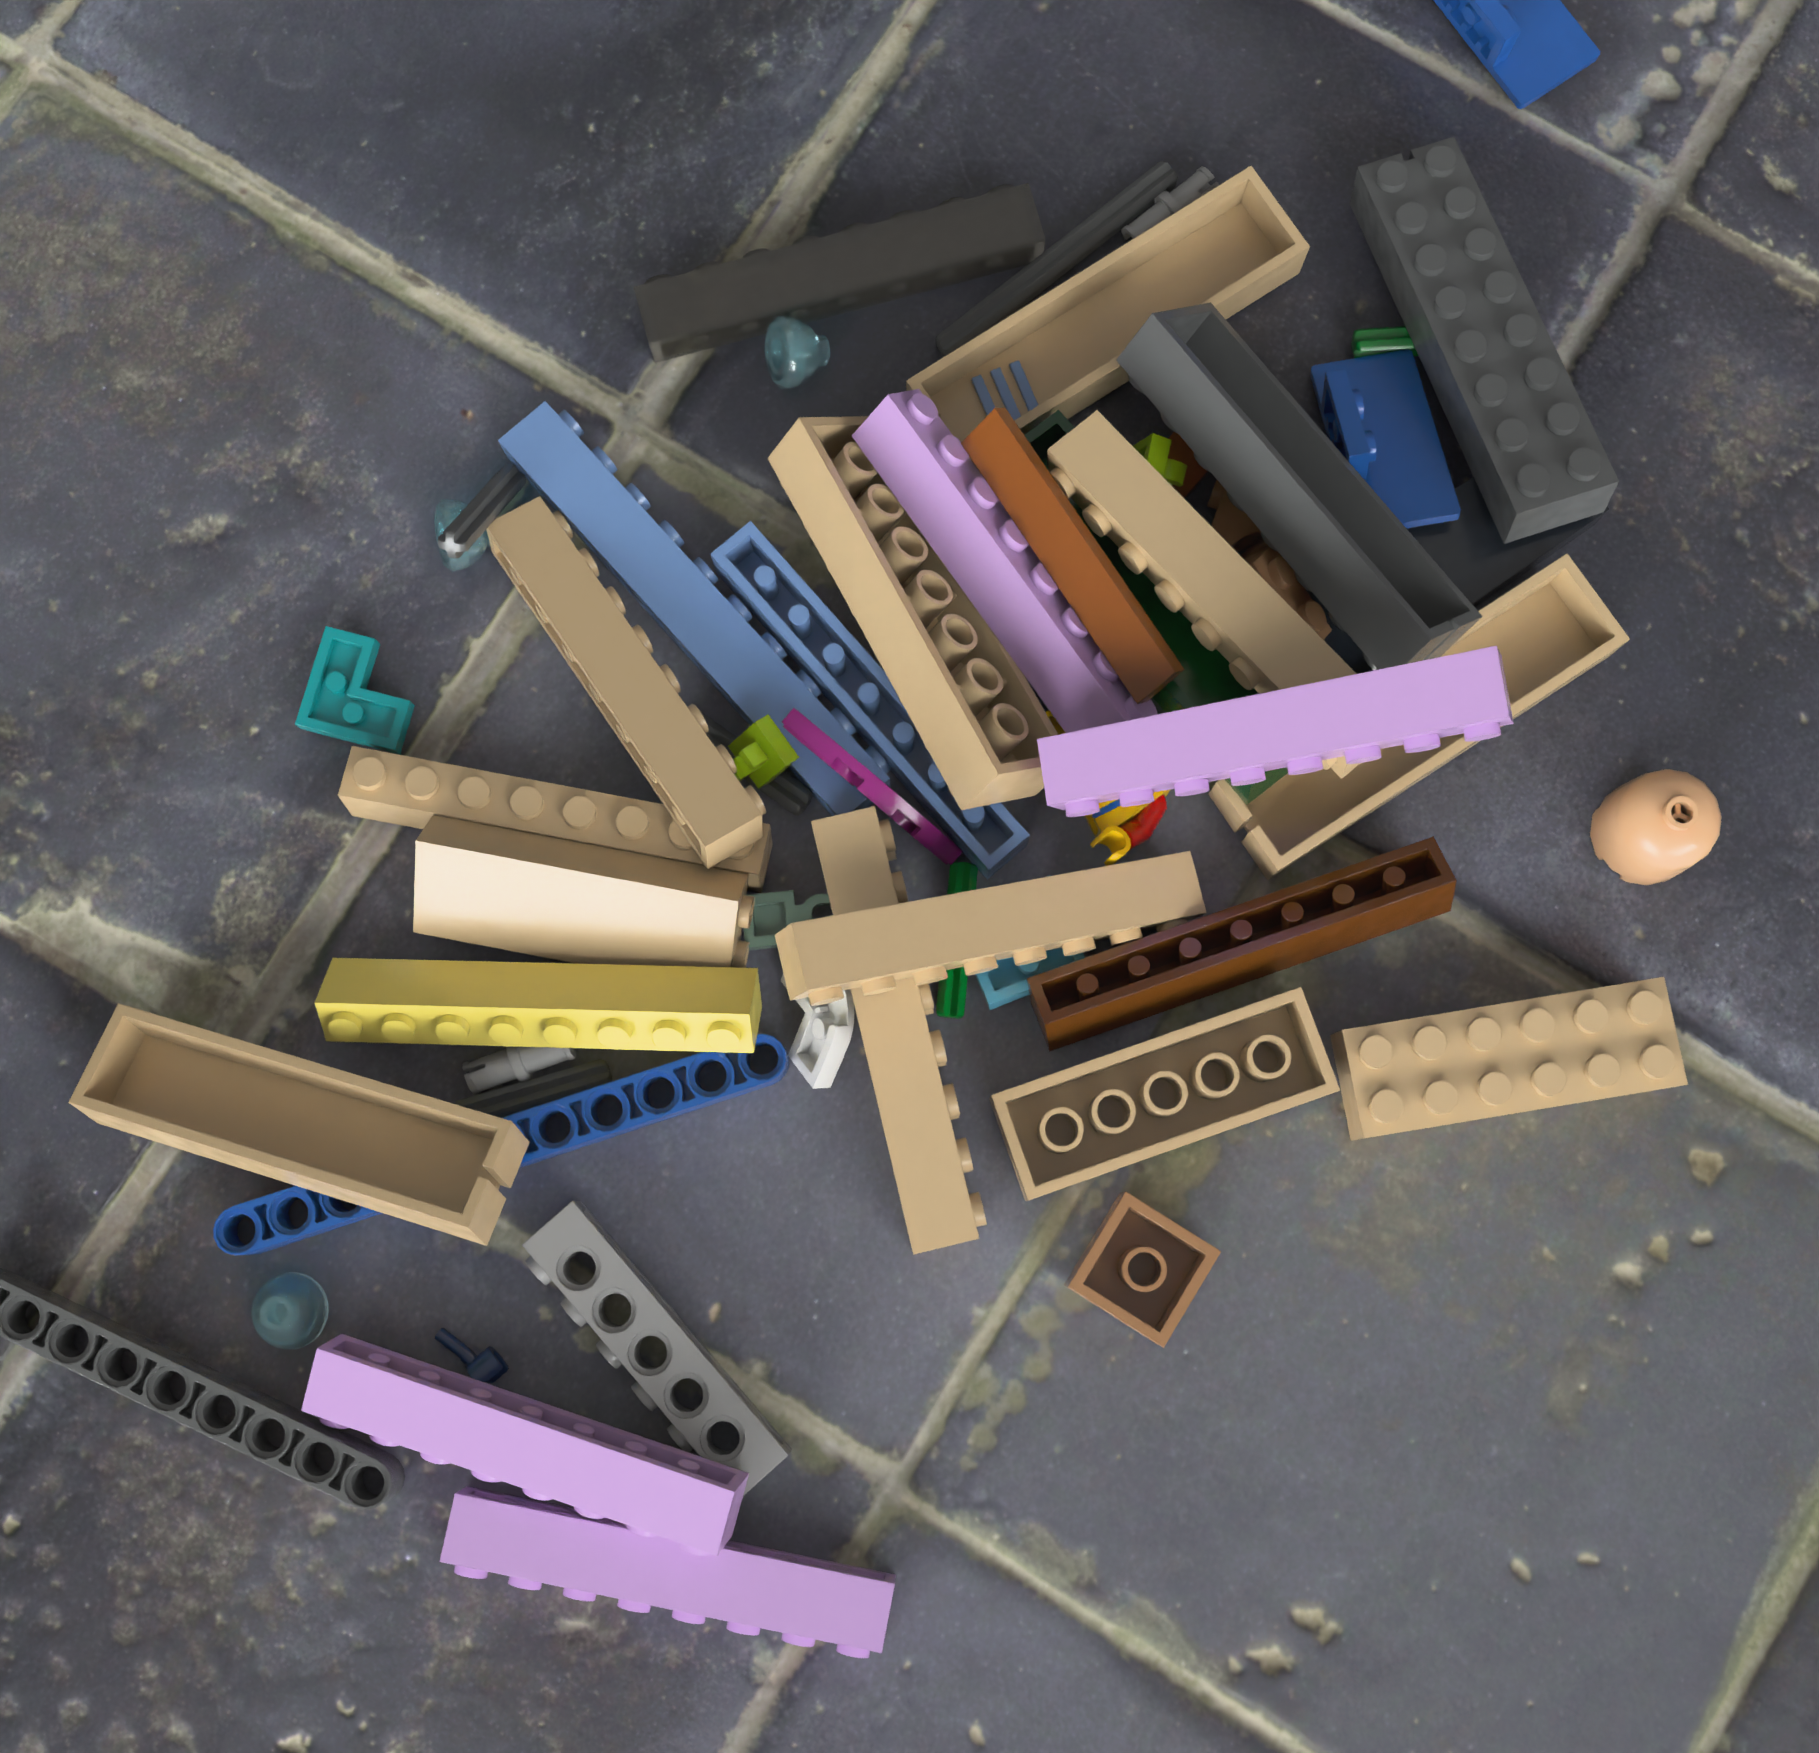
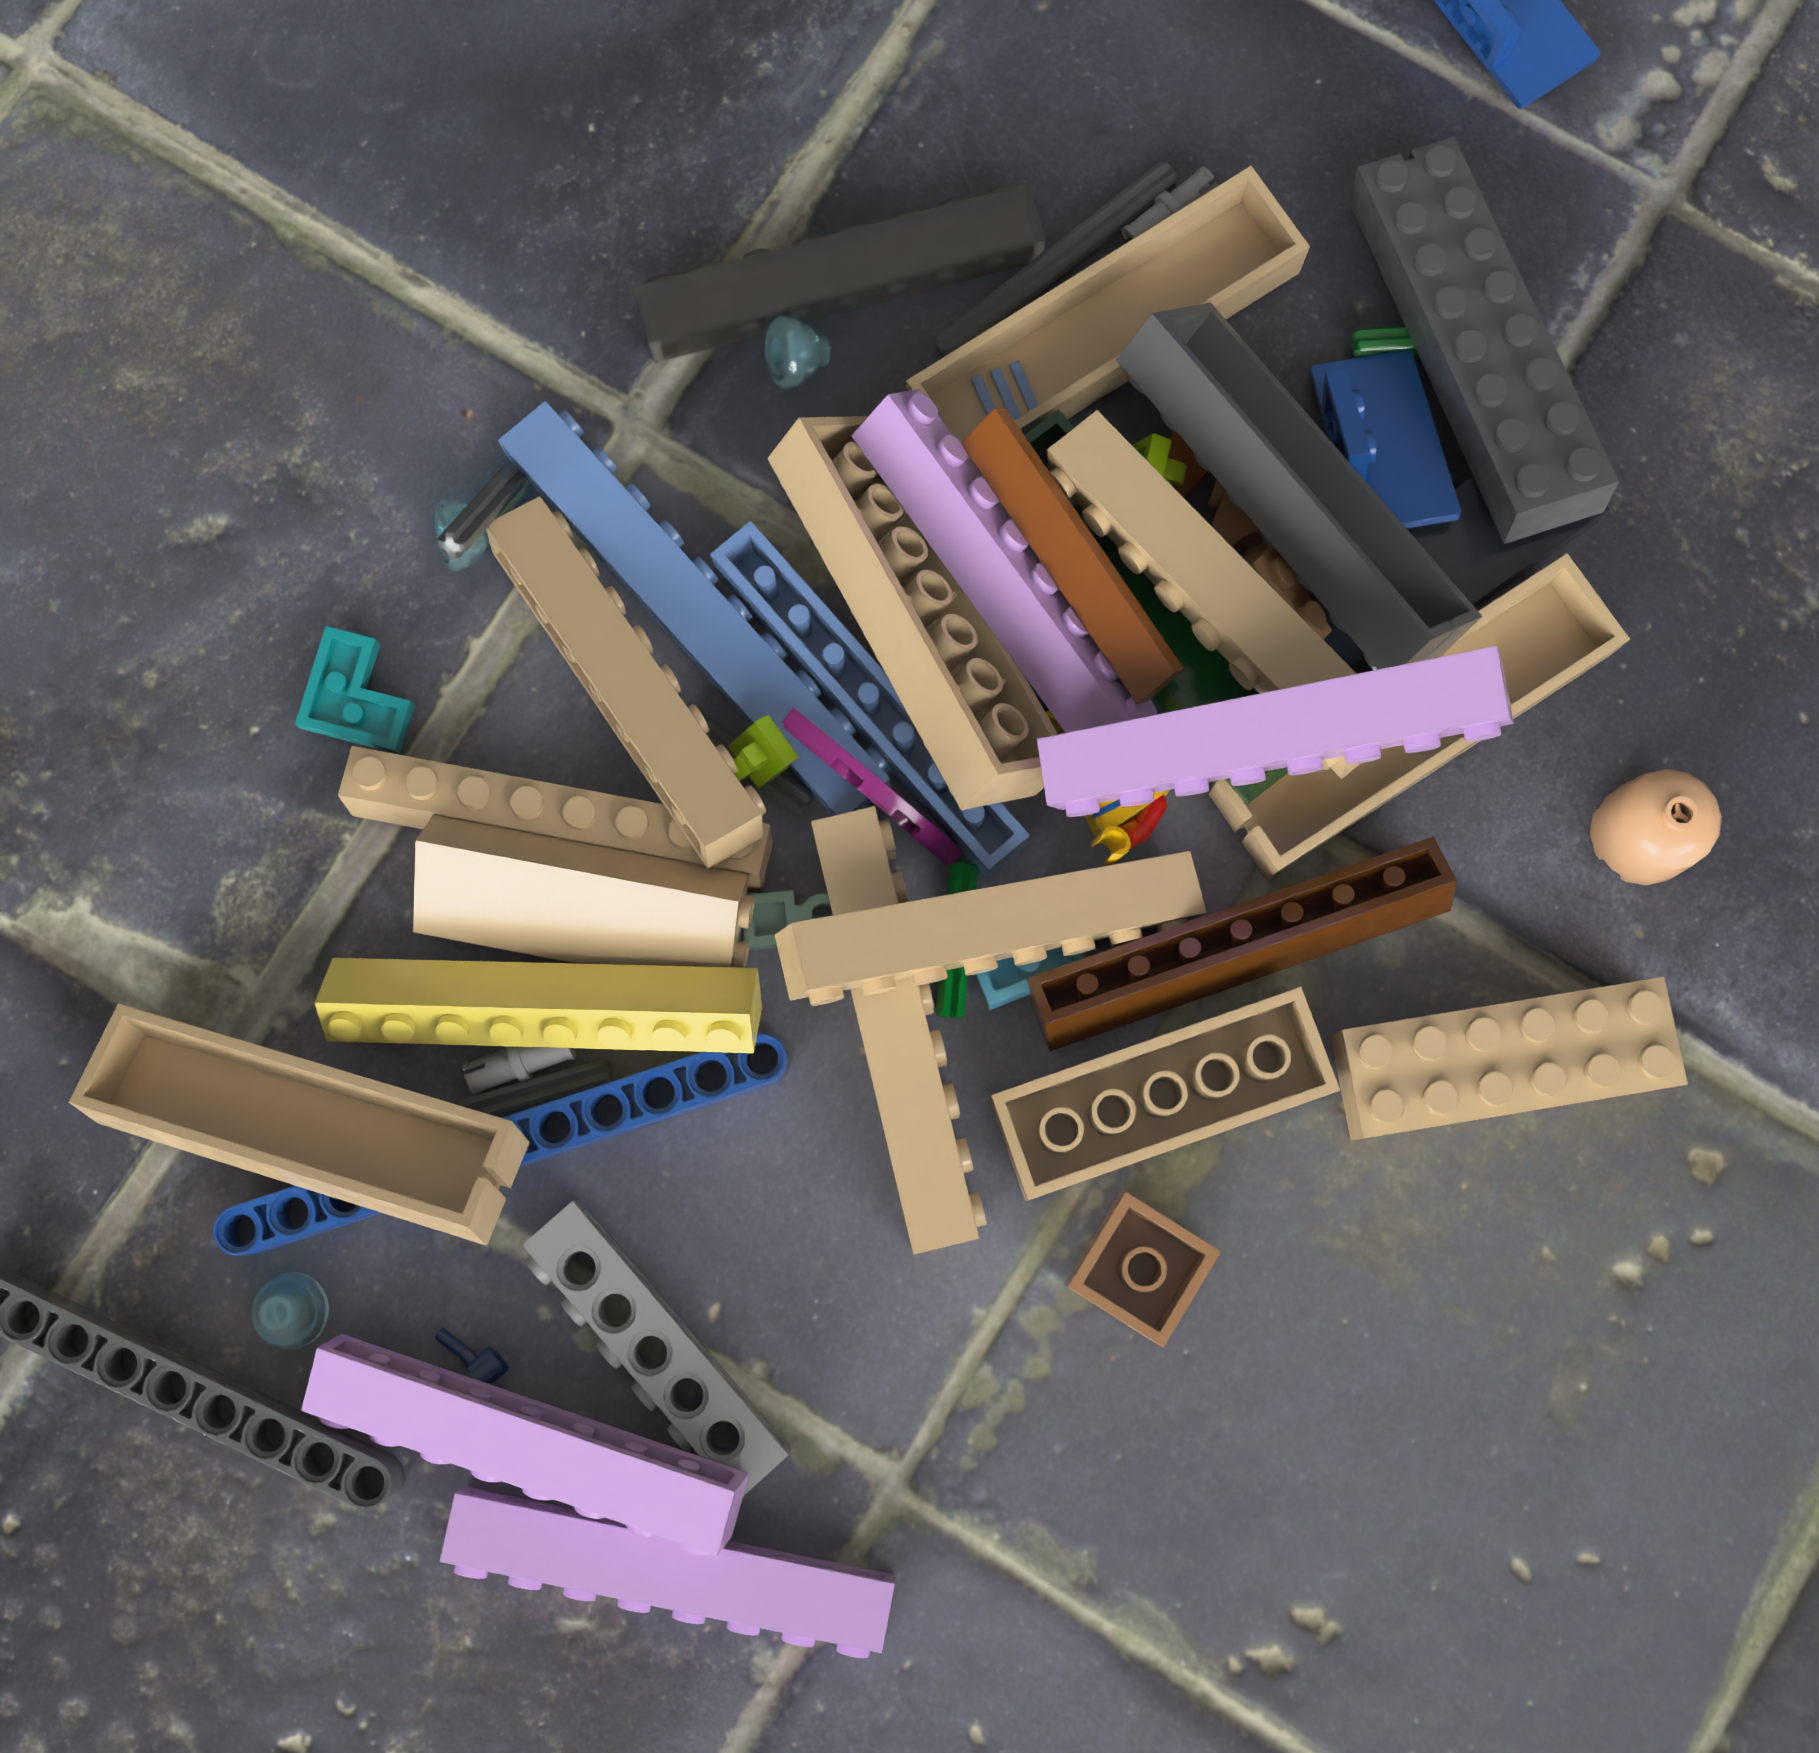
(822, 1039): white plate -> none

